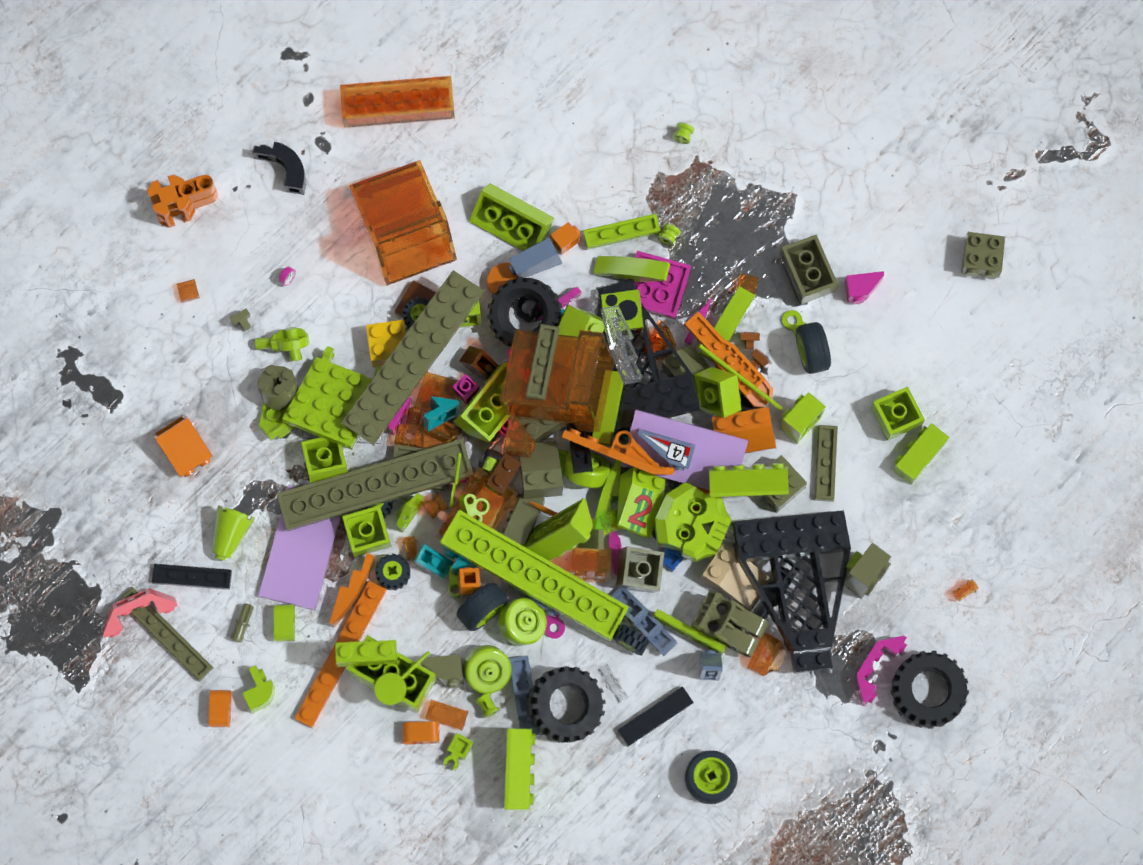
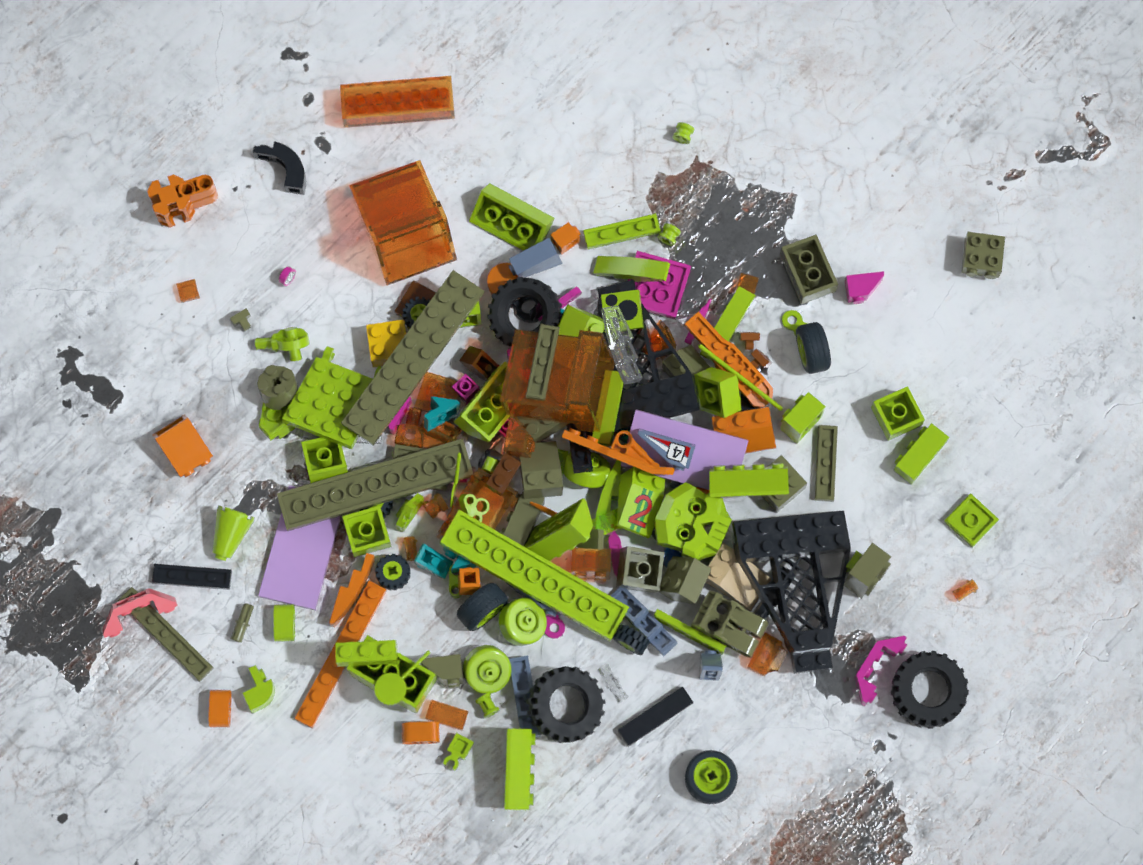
(684, 579): none -> olive brick
(971, 520): none -> lime tile

